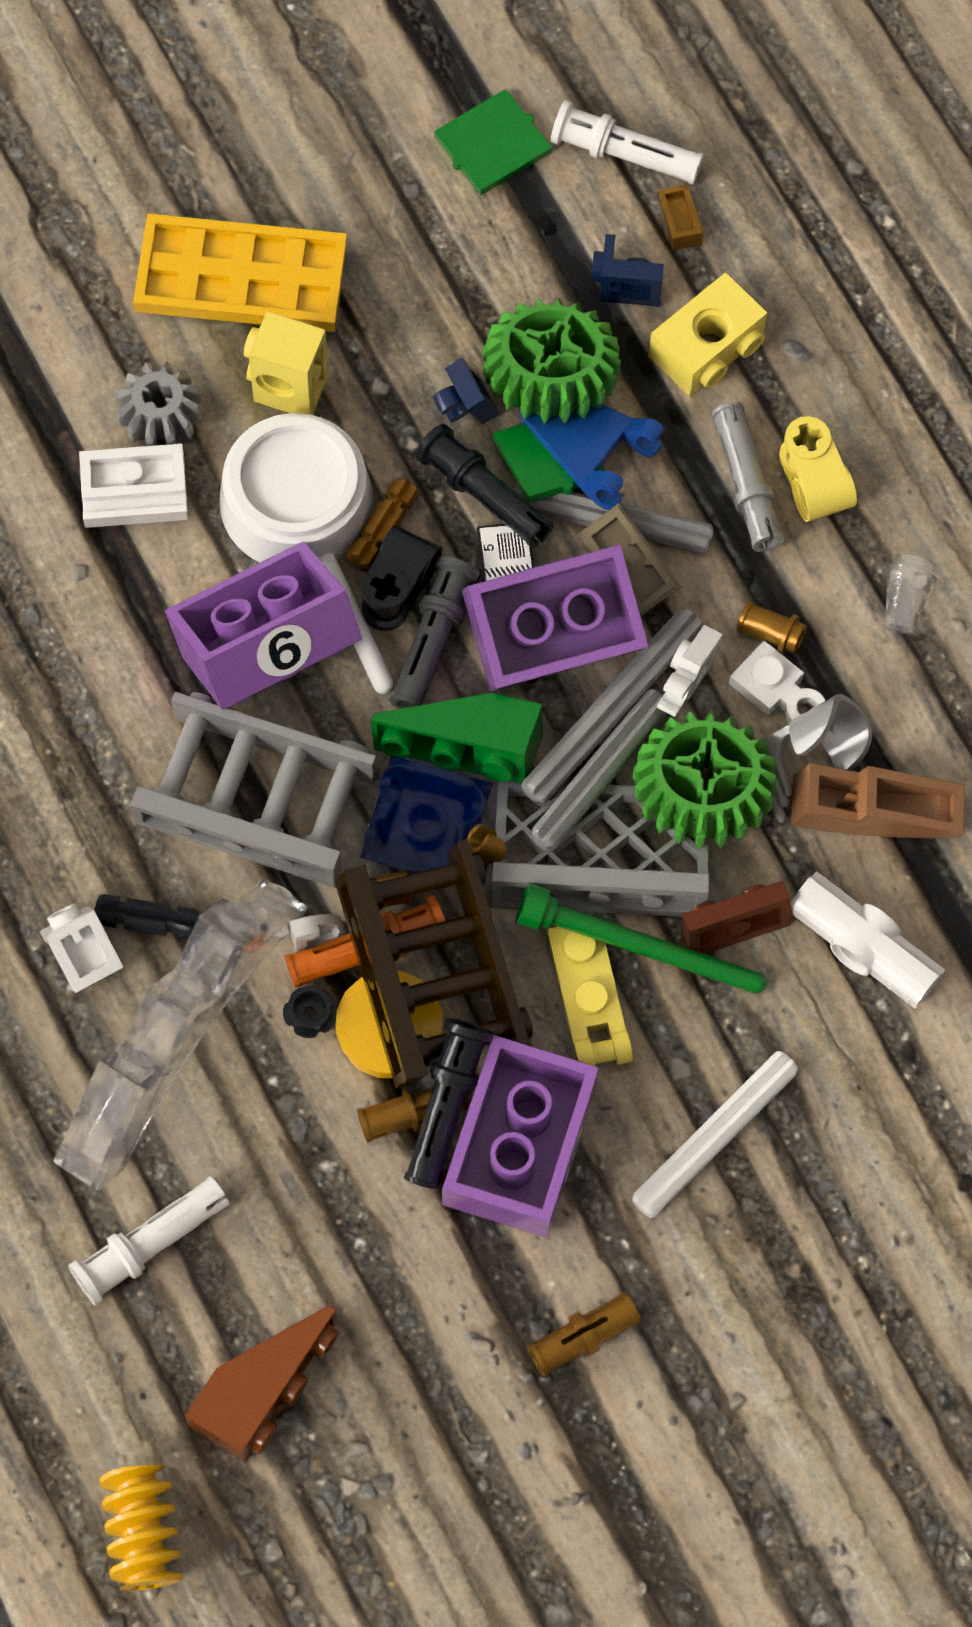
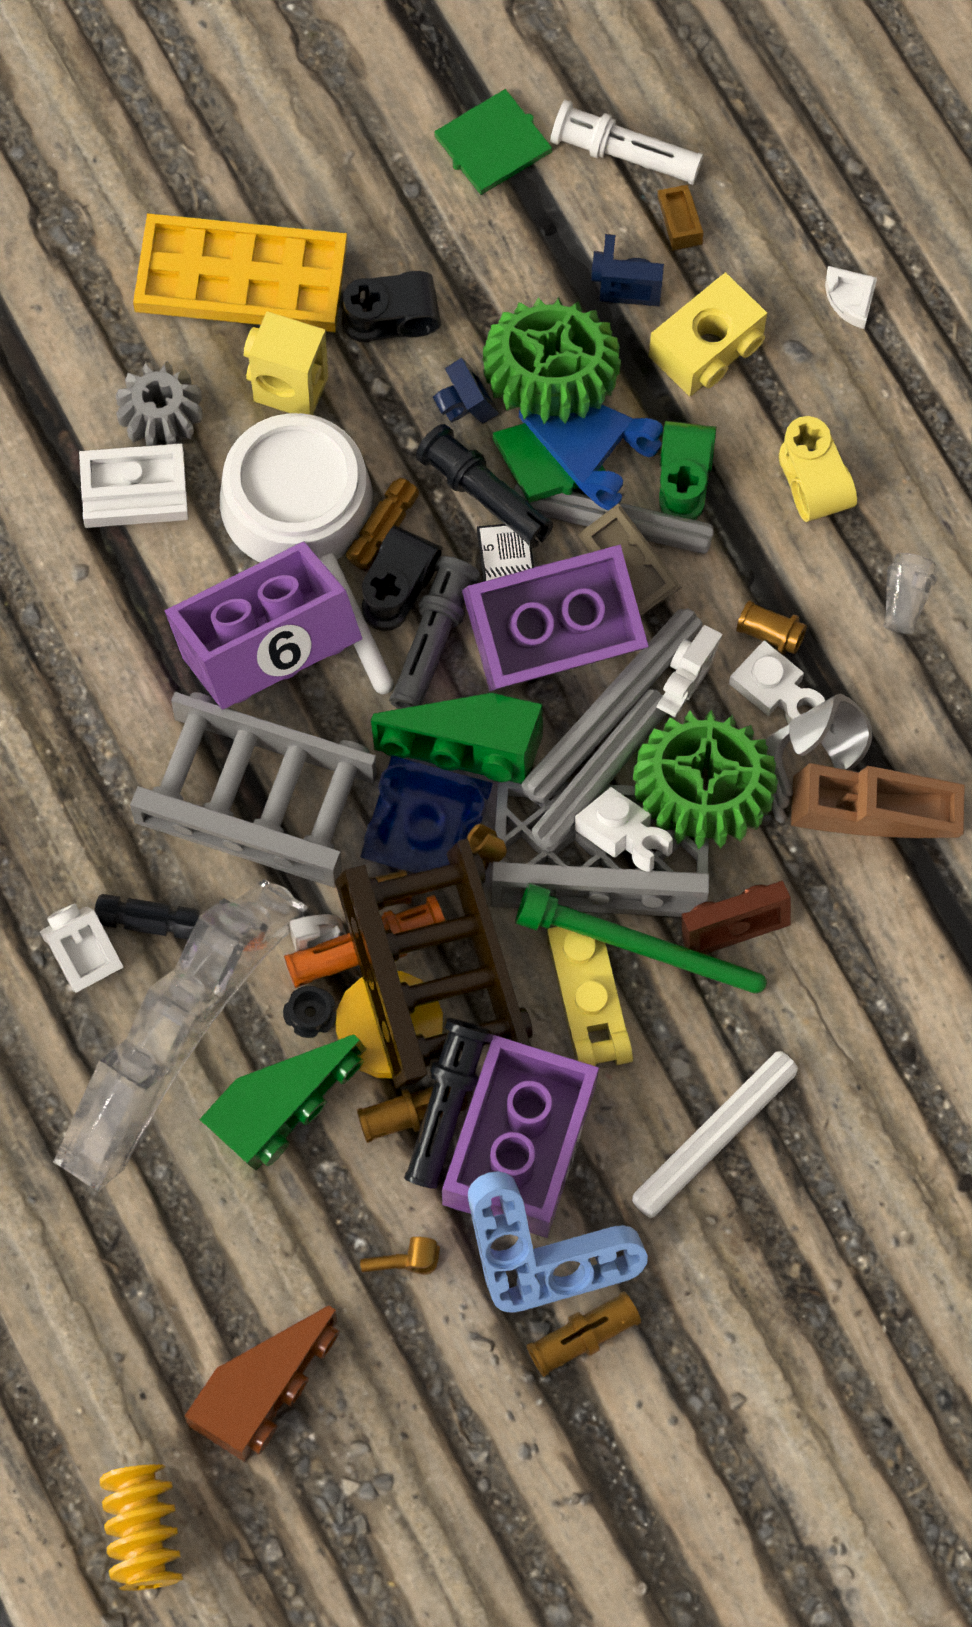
(128, 1253): white pin -> none
(269, 1103): none -> green slope
(395, 307): none -> black piece
(421, 1258): none -> pearl gold hand
(536, 1266): none -> light blue beam
(622, 825): none -> white plate
(685, 466): none -> green piece
(753, 495): light grey pin -> none
(850, 294): none -> white tile
(866, 939): white piece -> none

